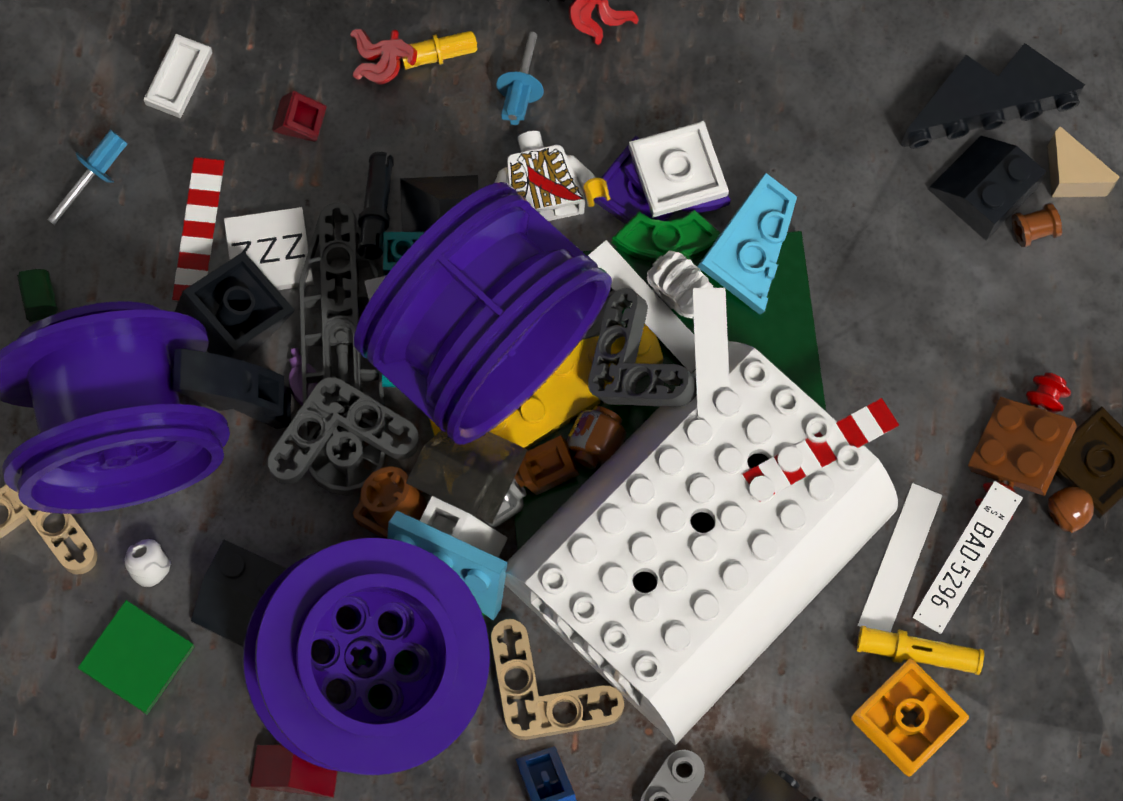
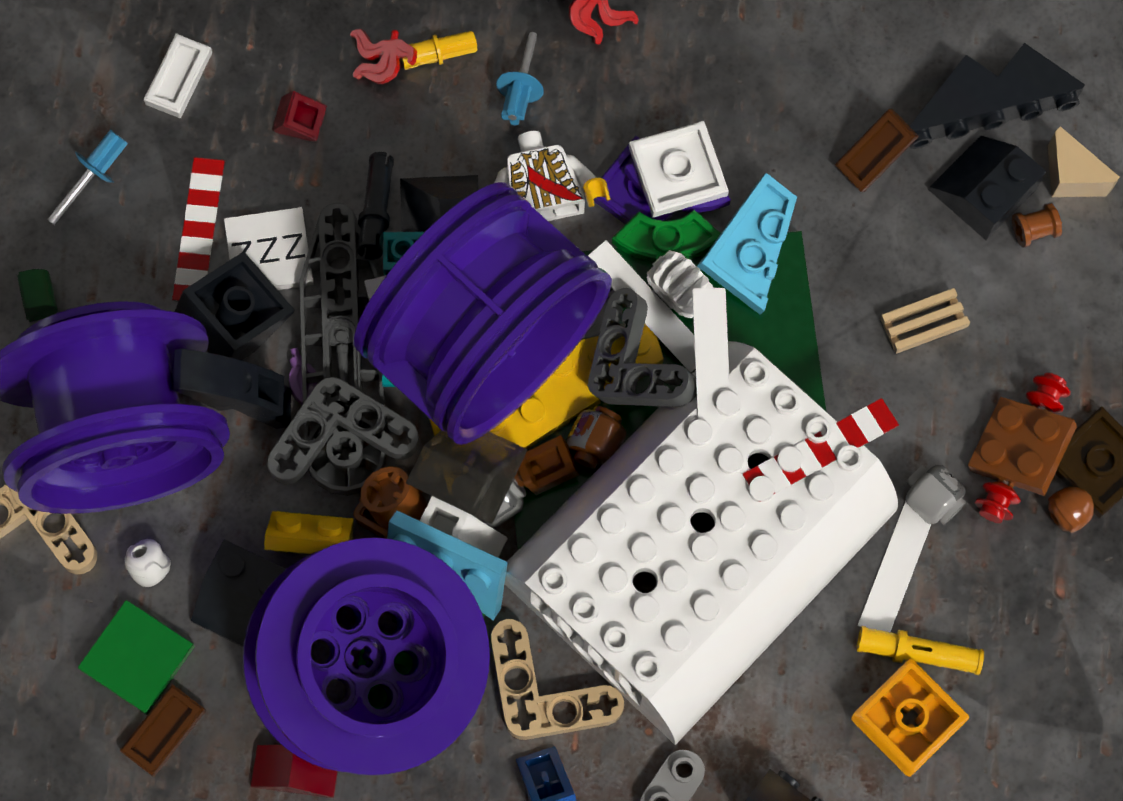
(163, 730): none -> reddish brown tile
(305, 532): none -> yellow bracket
(876, 150): none -> reddish brown tile
(935, 494): none -> light grey head
(955, 308): none -> tan tile
(967, 557): white sticker -> none

